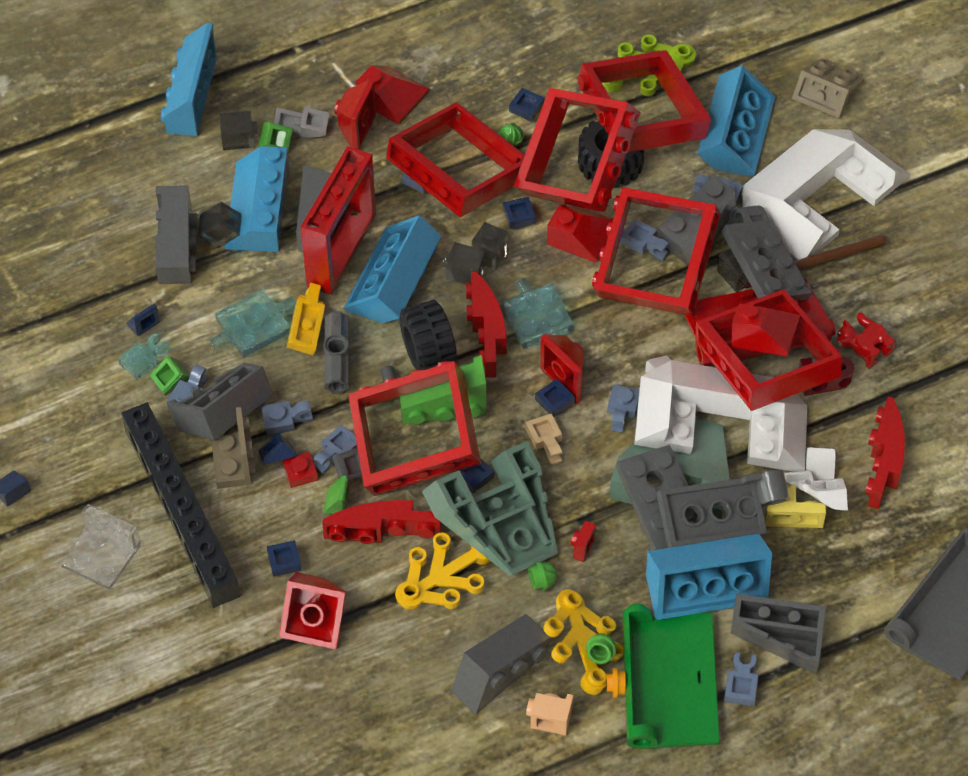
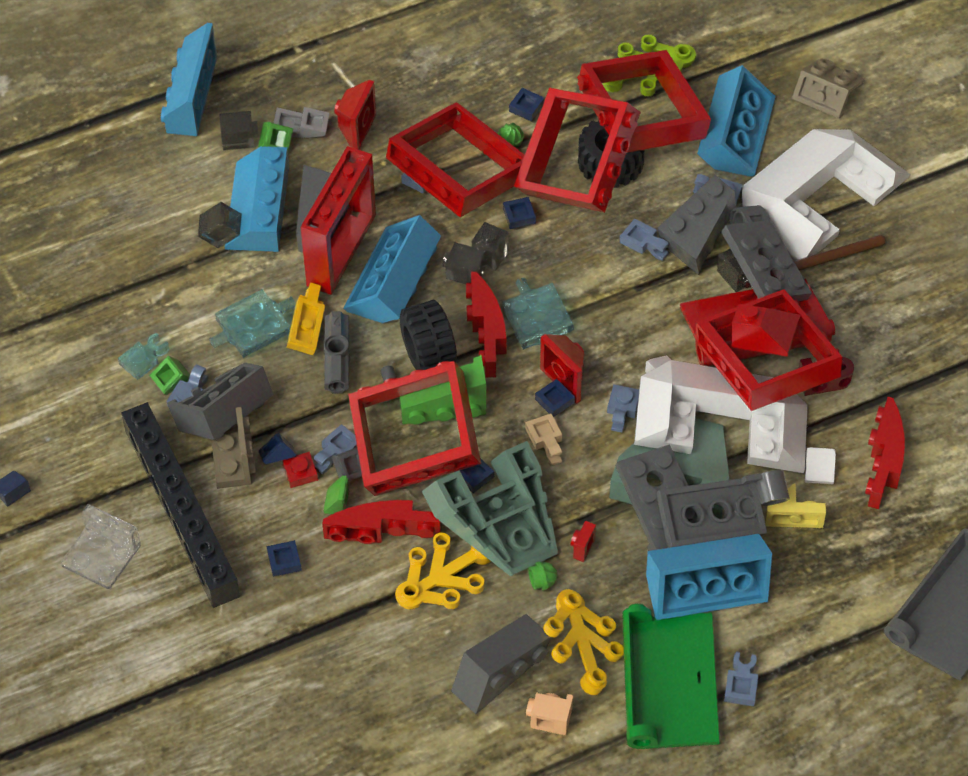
(144, 320): dark blue slope -> none
(175, 235): dark grey wedge -> none
(281, 416): sand blue plate -> none
(312, 611): red slope -> none
(394, 92): red slope -> none
(578, 231): red slope -> none
(601, 648): bright green plate -> none
(616, 683): light orange plate -> none
(697, 265): red window -> none
(781, 628): dark grey wedge -> none
(829, 492): white slope -> none
(869, 342): red animal -> none

